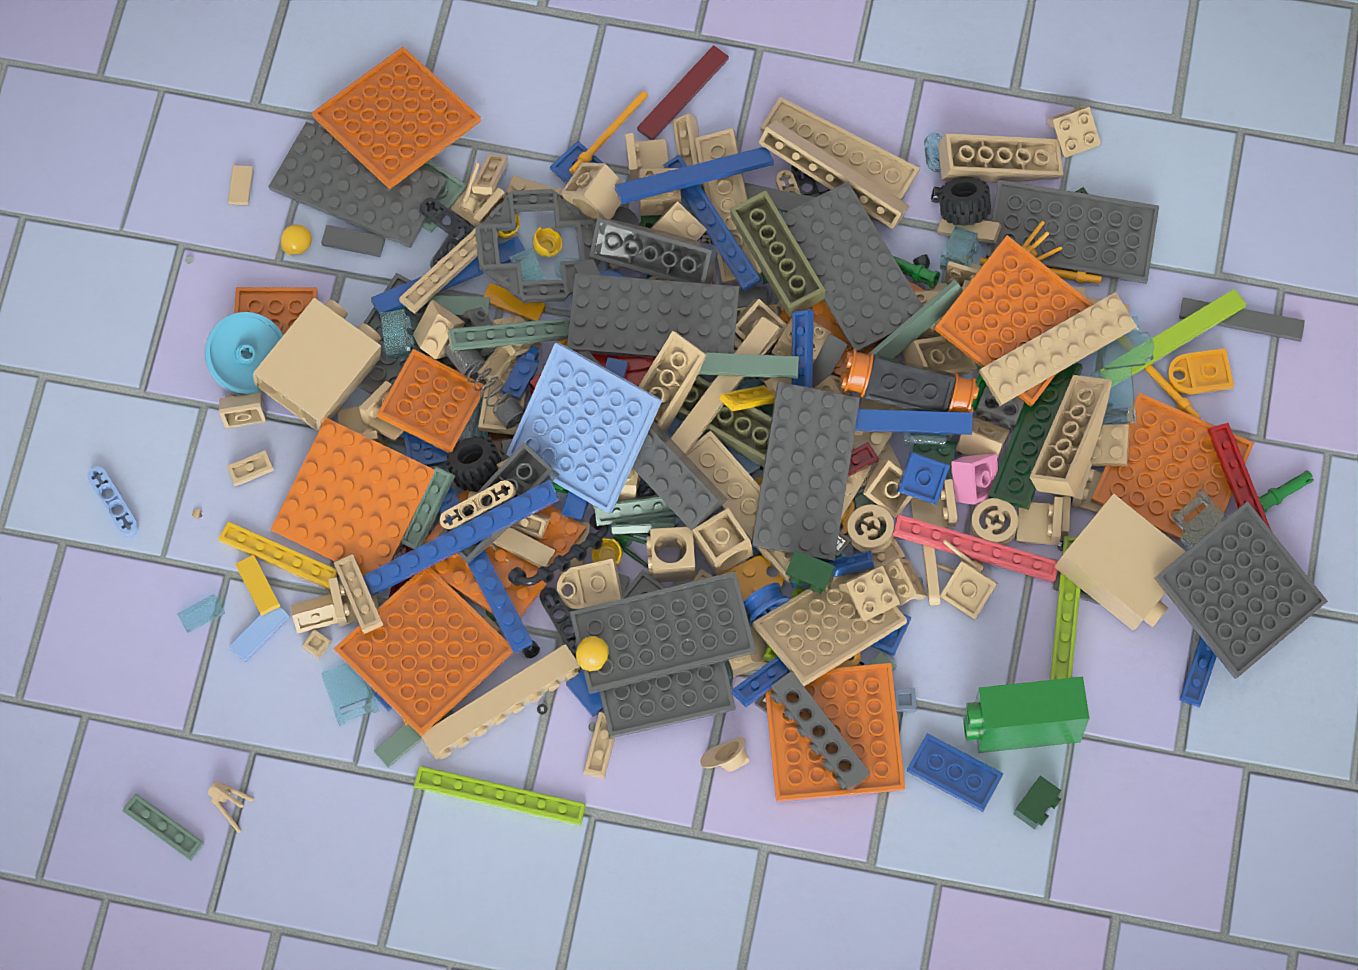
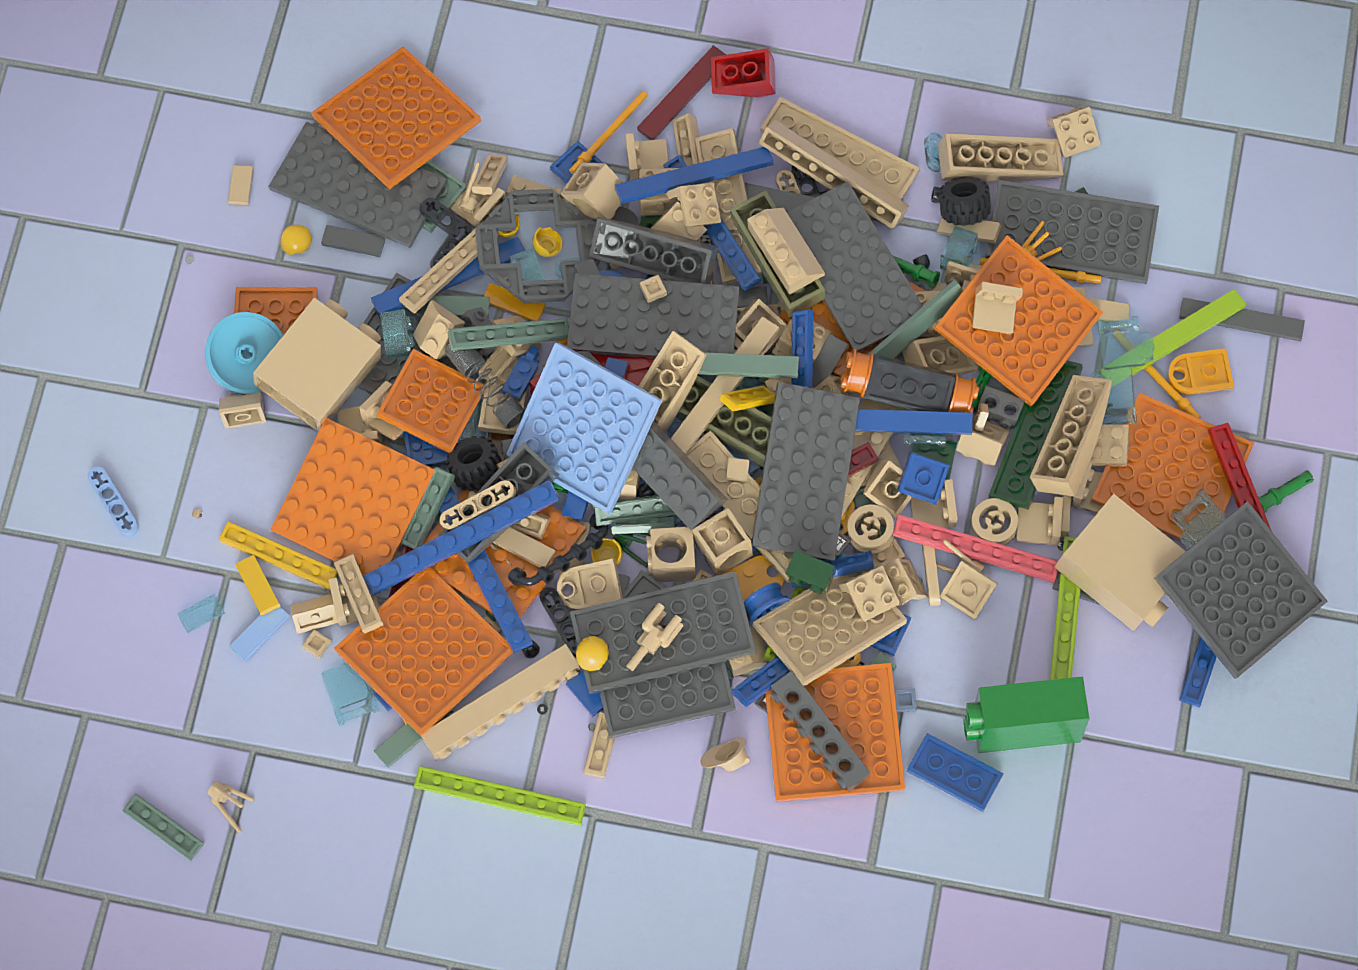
(250, 468): tan plate -> none
(653, 288): none -> tan plate
(655, 635): none -> tan plant
(697, 204): none -> tan bracket
(737, 469): none -> tan tile
(744, 74): none -> red slope
(784, 248): none -> tan slope
(974, 477): bright pink slope -> none
(981, 417): none -> tan tile
(995, 307): none -> tan bracket
(1038, 802): dark green brick -> none
(1057, 349): tan plate -> none

